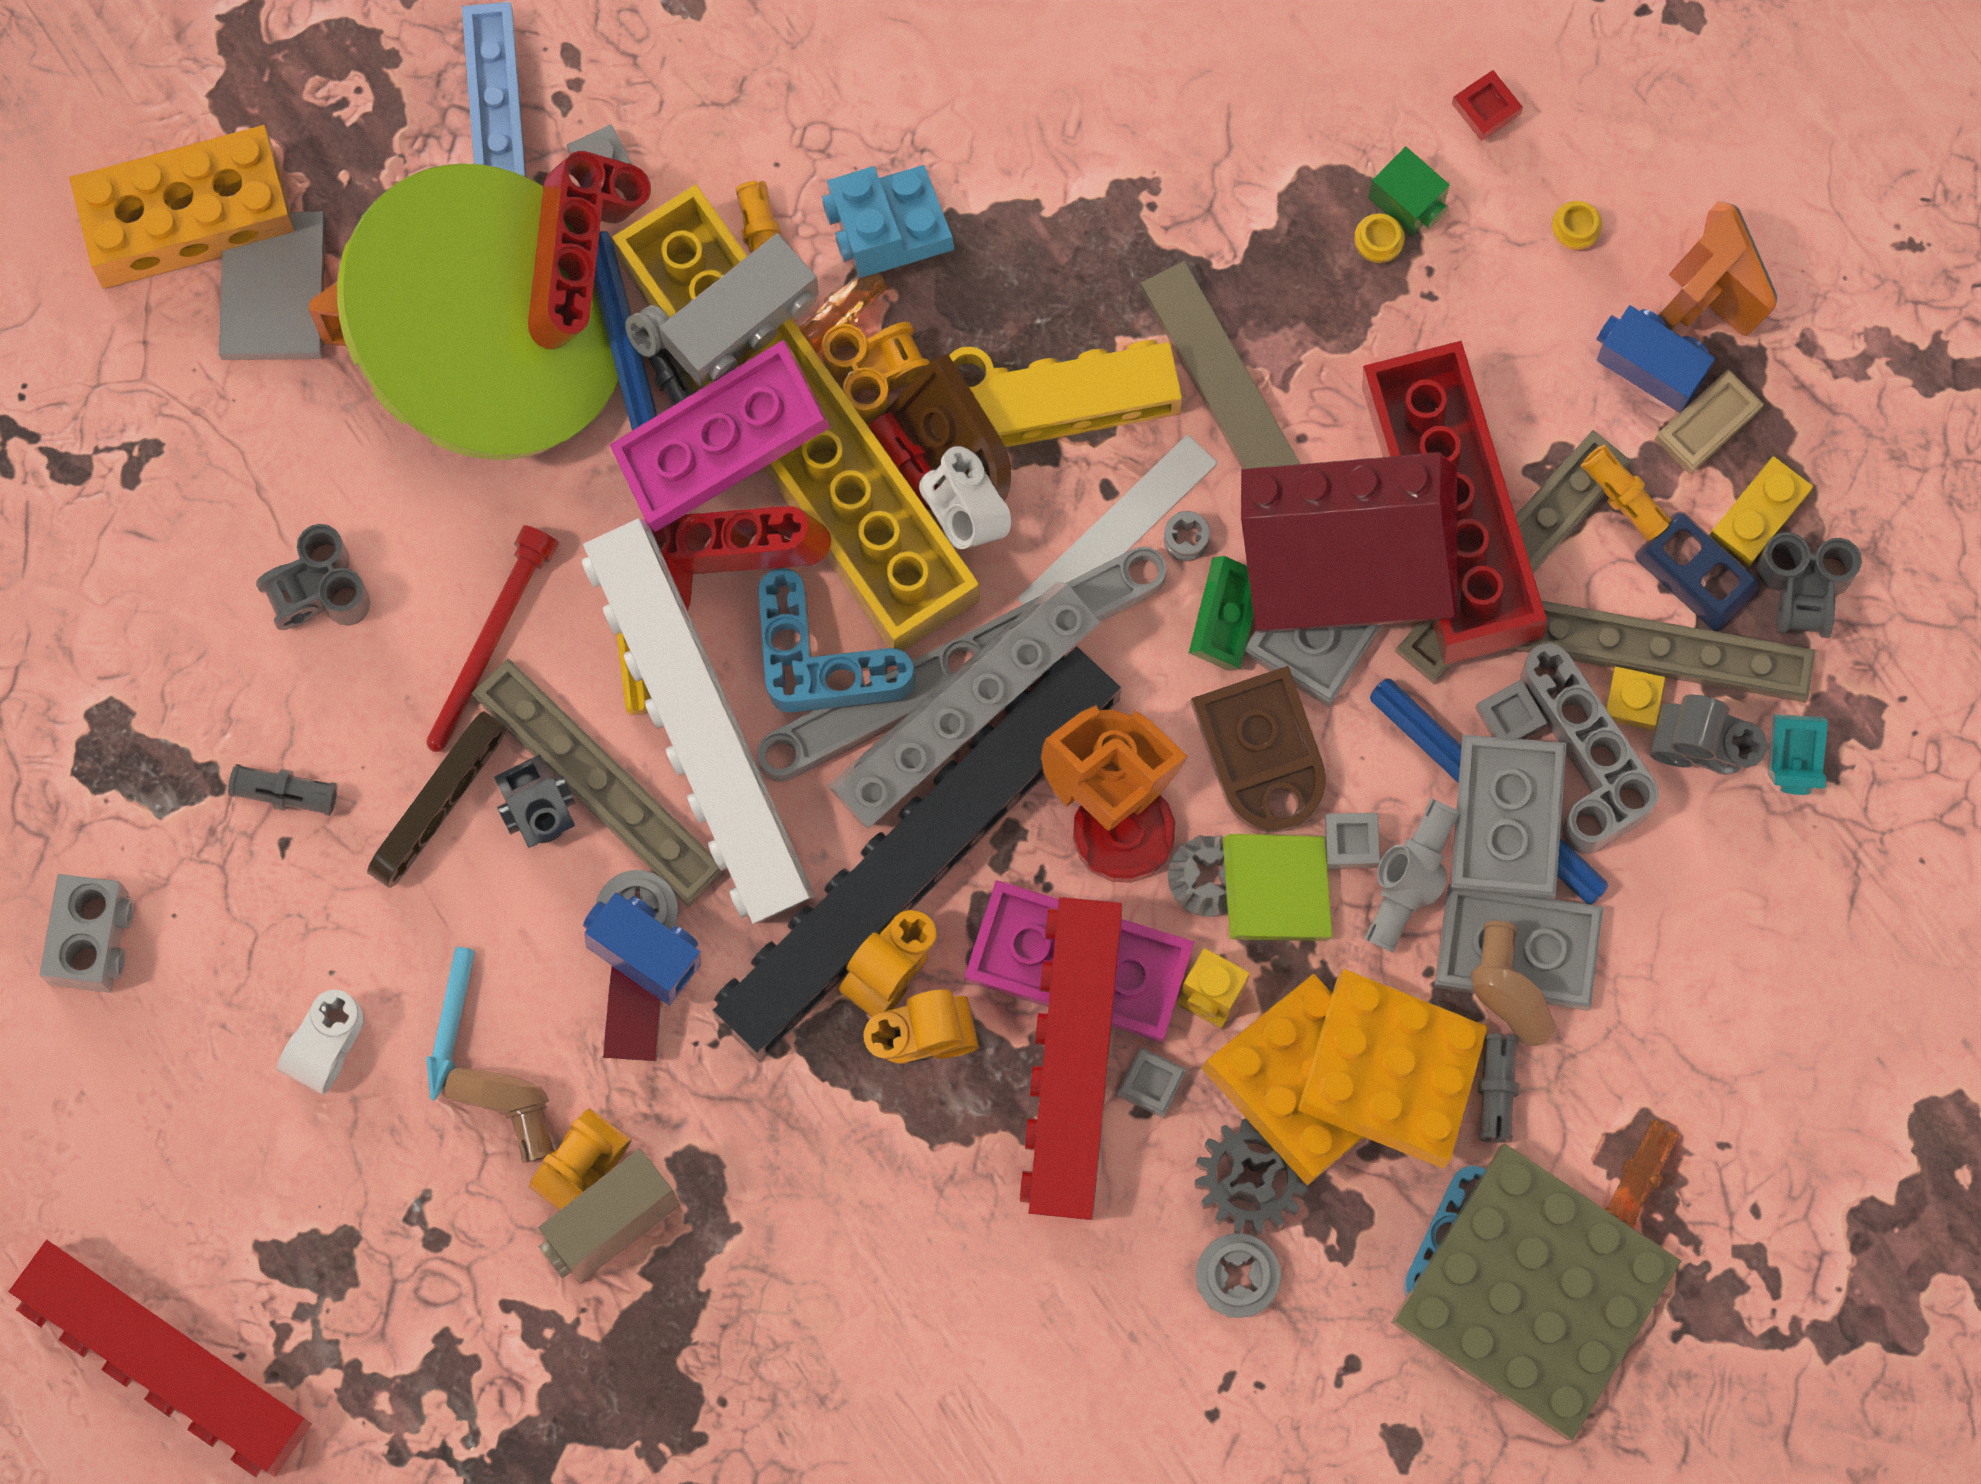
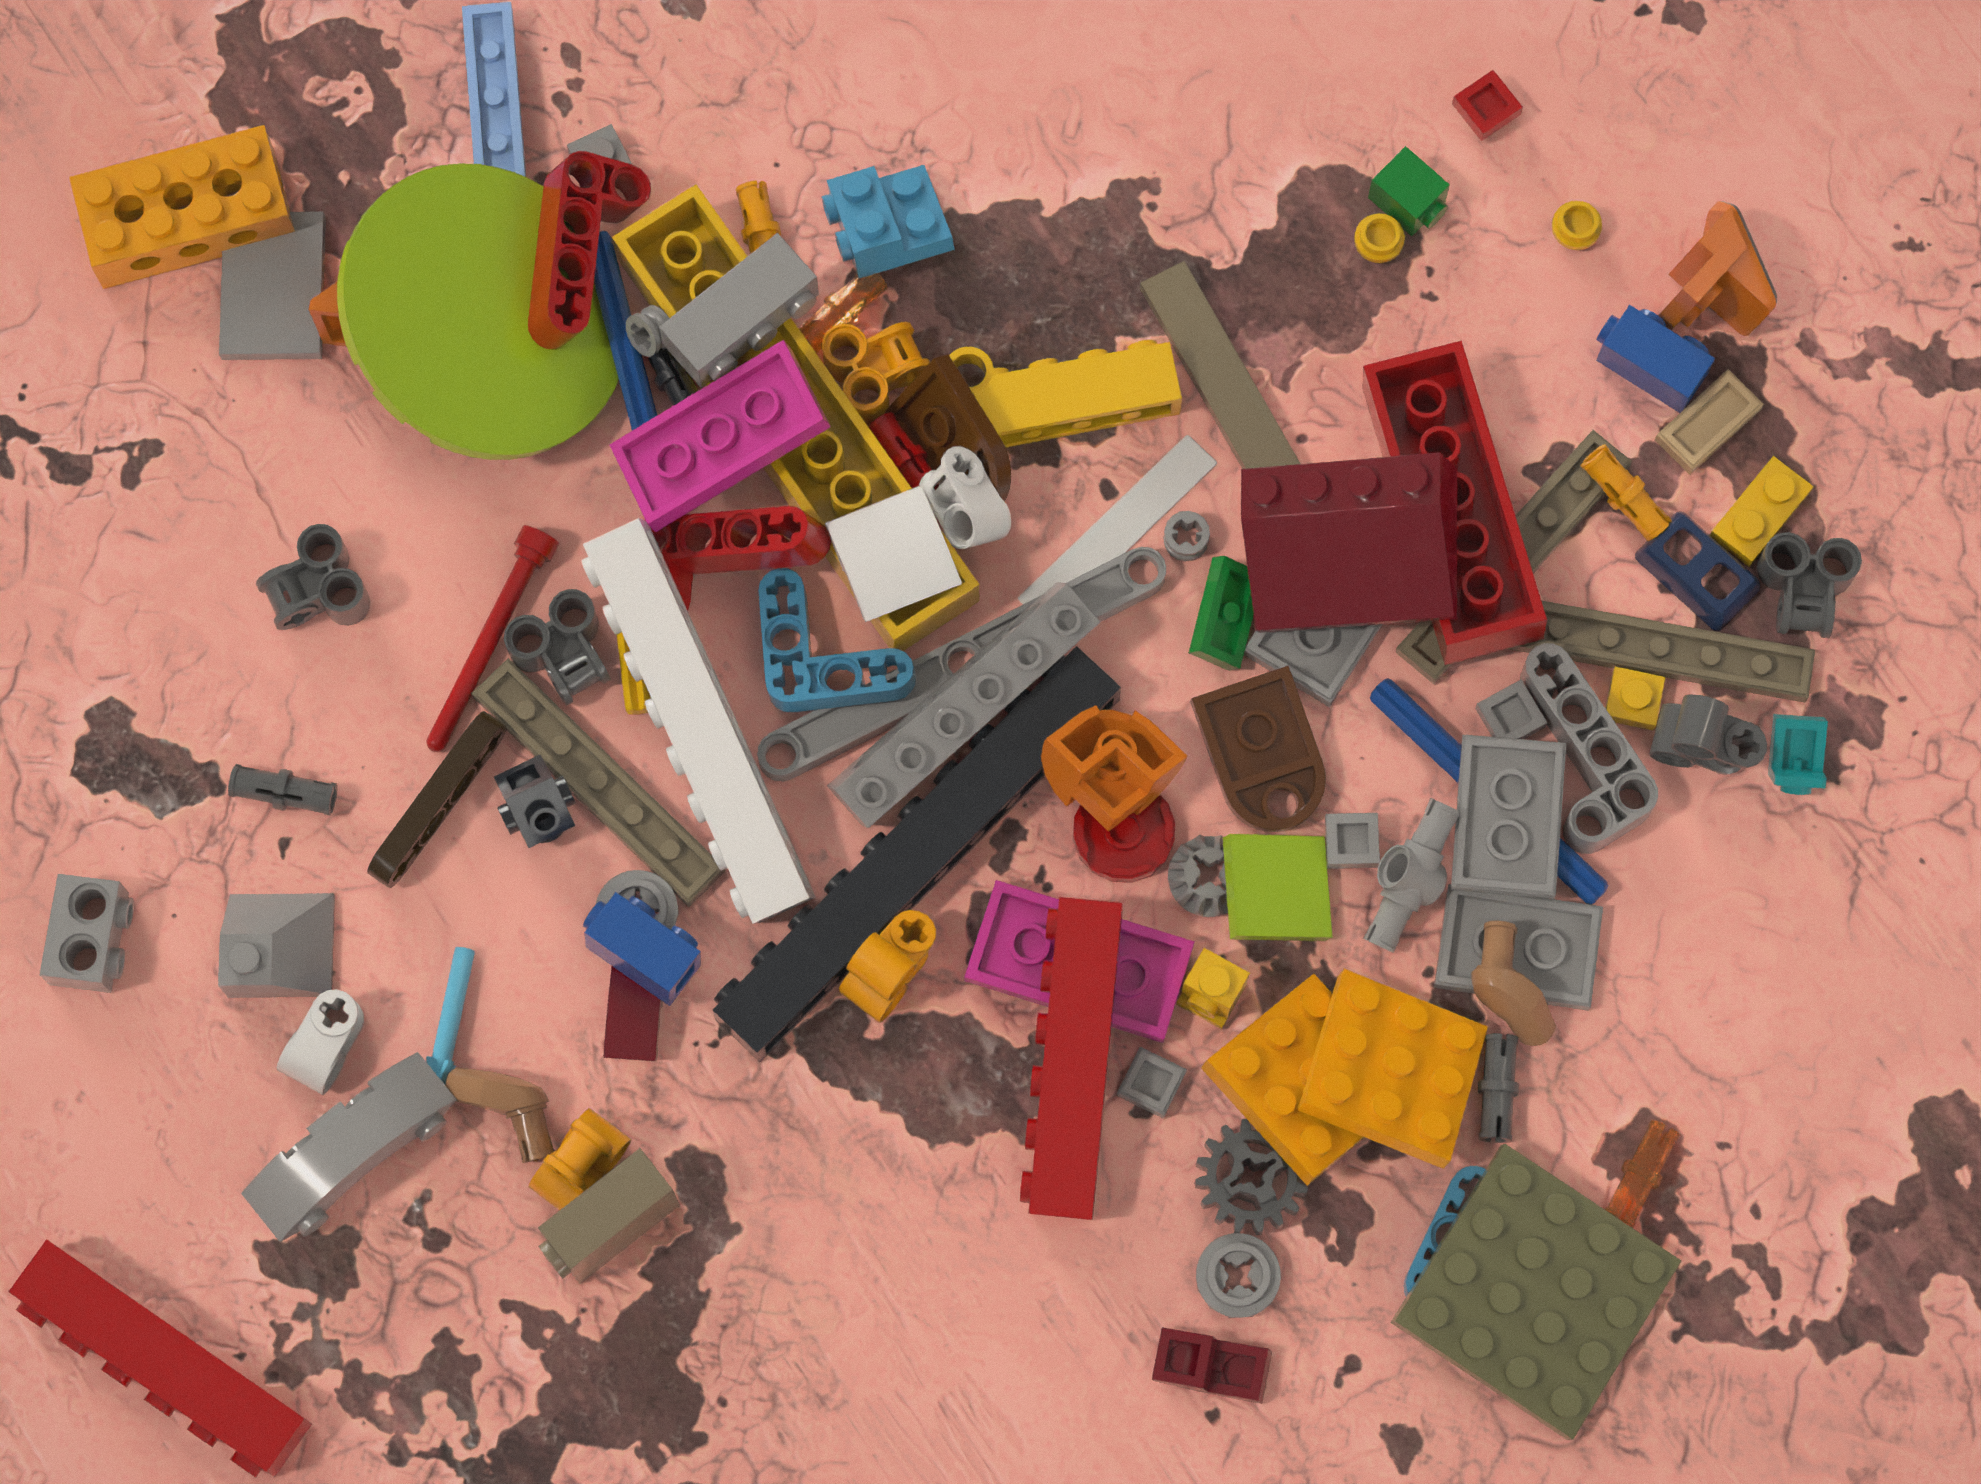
(277, 945): none -> light grey slope
(346, 1145): none -> light grey brick
(564, 650): none -> dark grey piece
(893, 553): none -> white slope
(929, 1026): light orange piece -> none
(1211, 1365): none -> dark red slope

